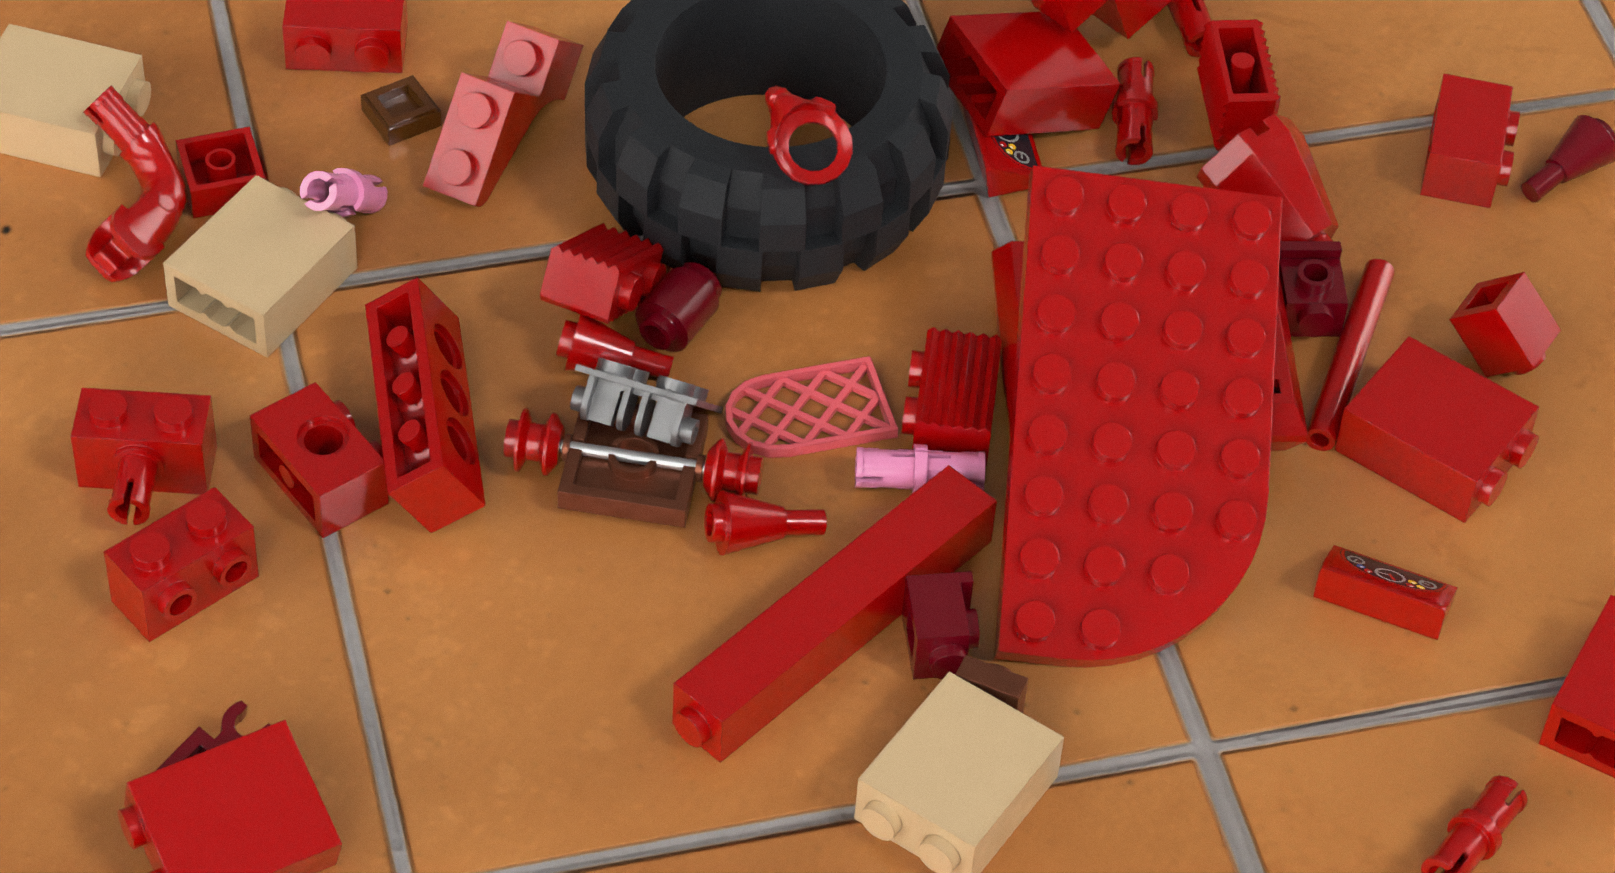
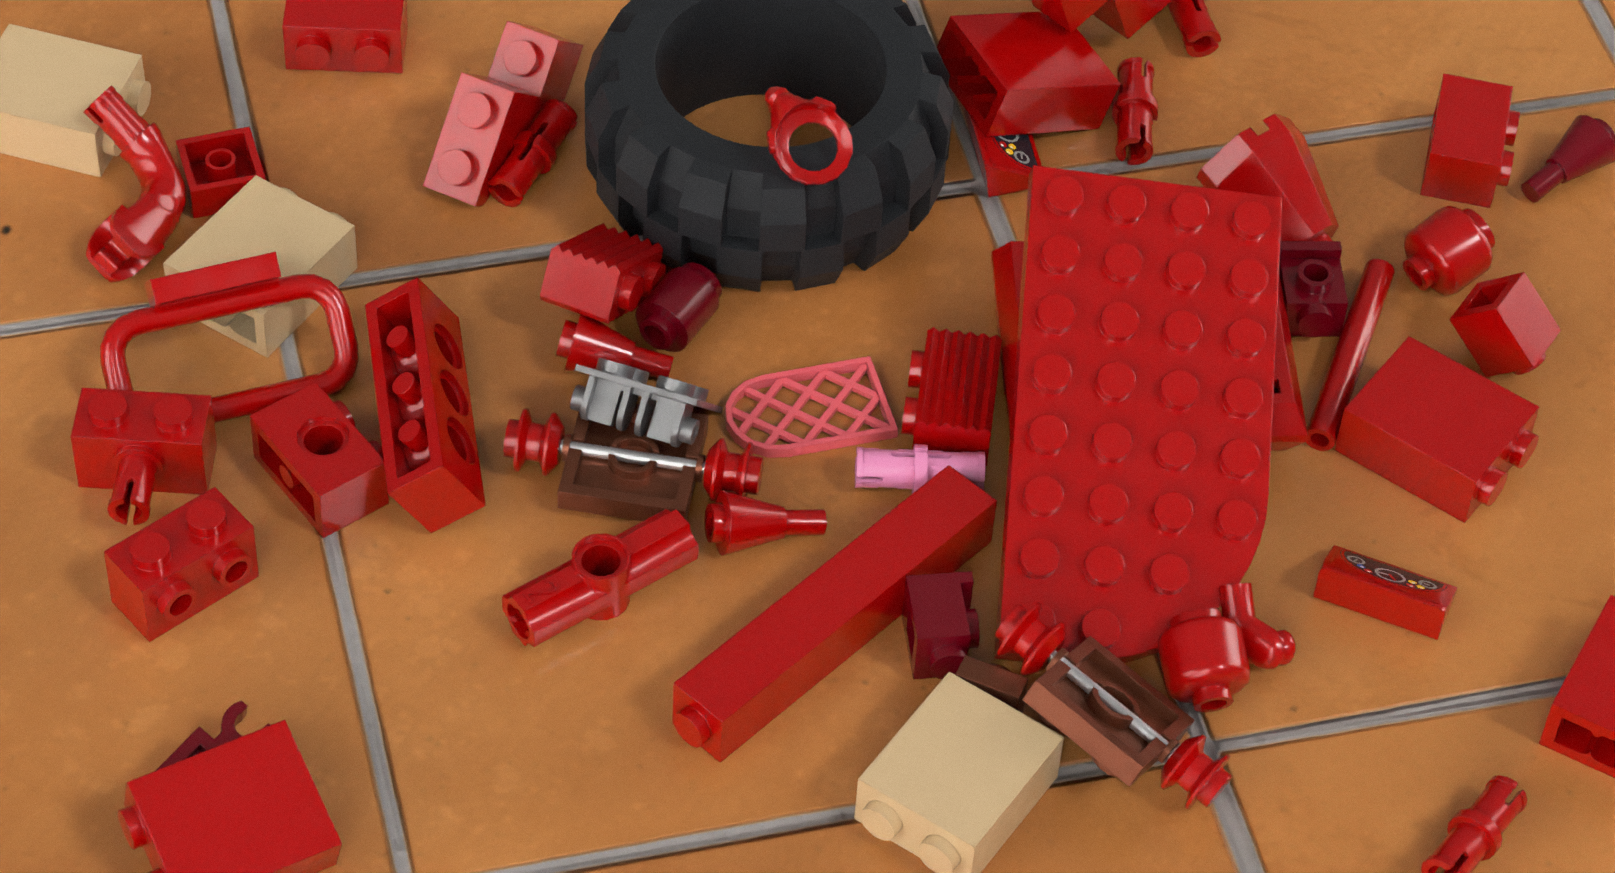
(227, 291): none -> red bar
(343, 192): bright pink pin -> none
(401, 110): reddish brown tile -> none
(533, 153): none -> red pin
(600, 577): none -> red piece
(1109, 709): none -> copper plate
(1203, 659): none -> red head
(1236, 78): red brick -> none
(1263, 644): none -> red arm
(1448, 250): none -> red head

